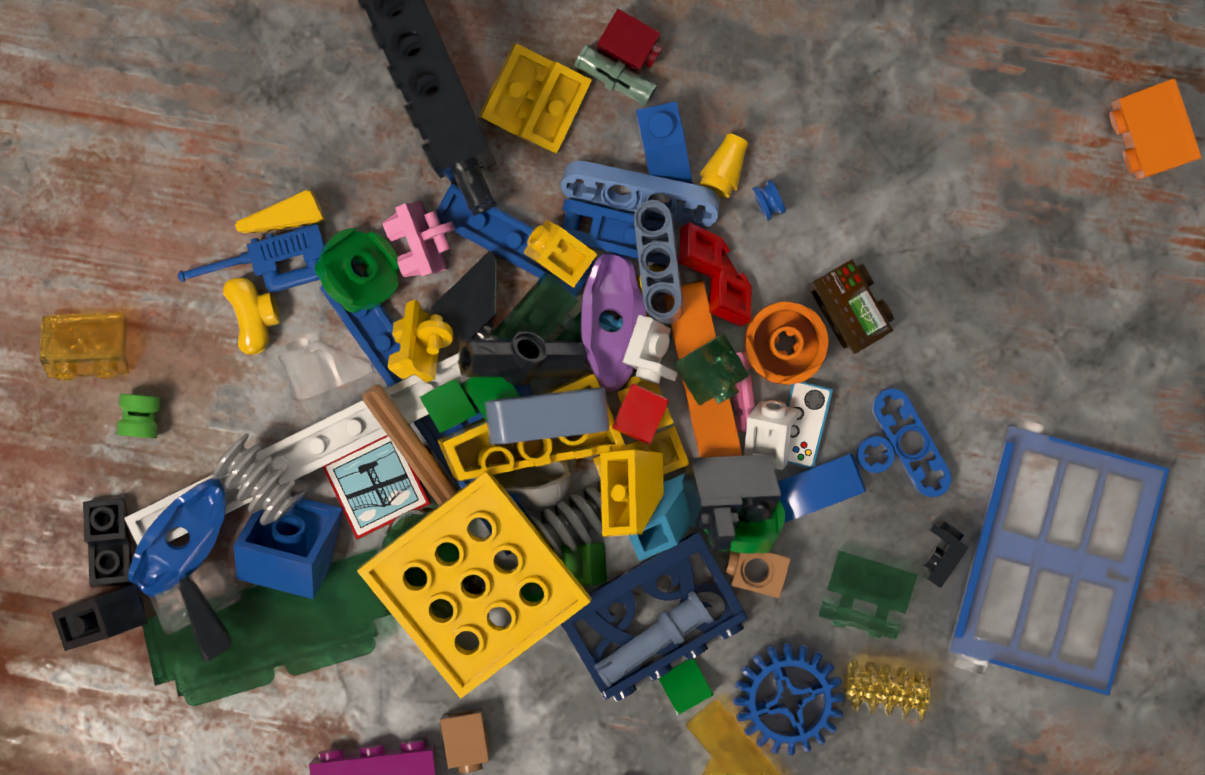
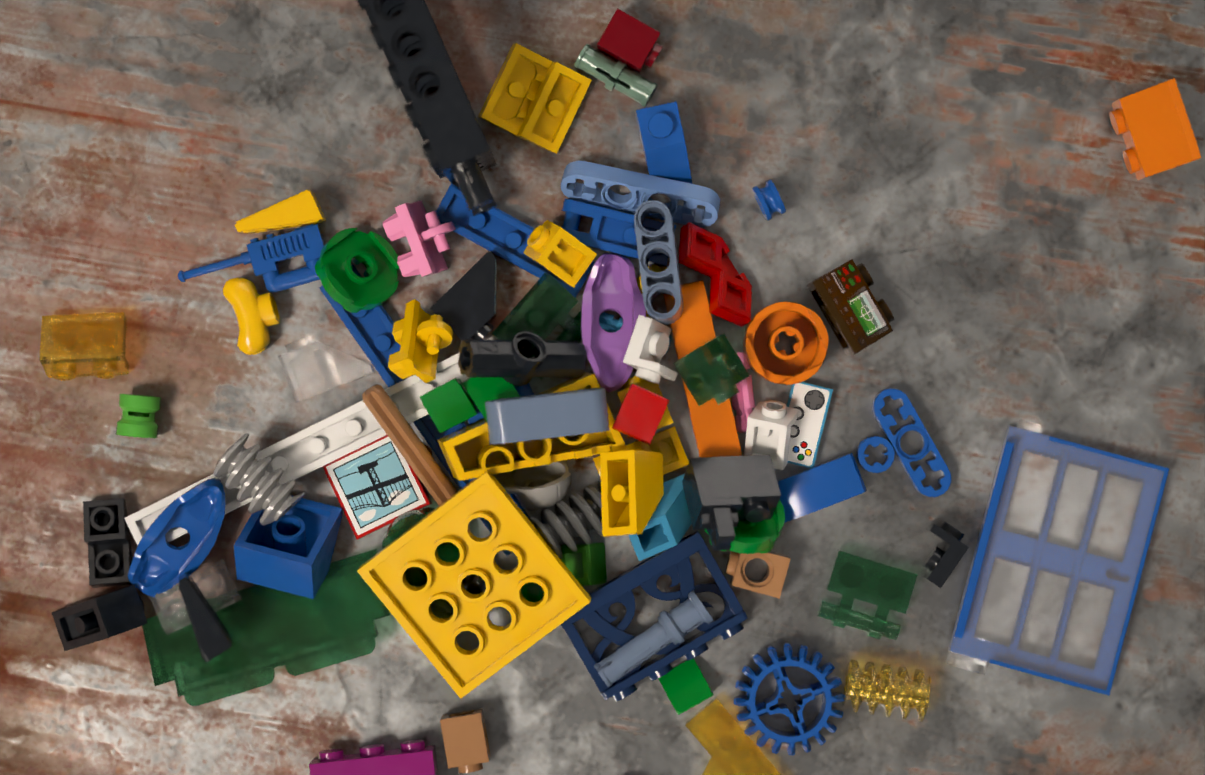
(725, 166): yellow cone -> none

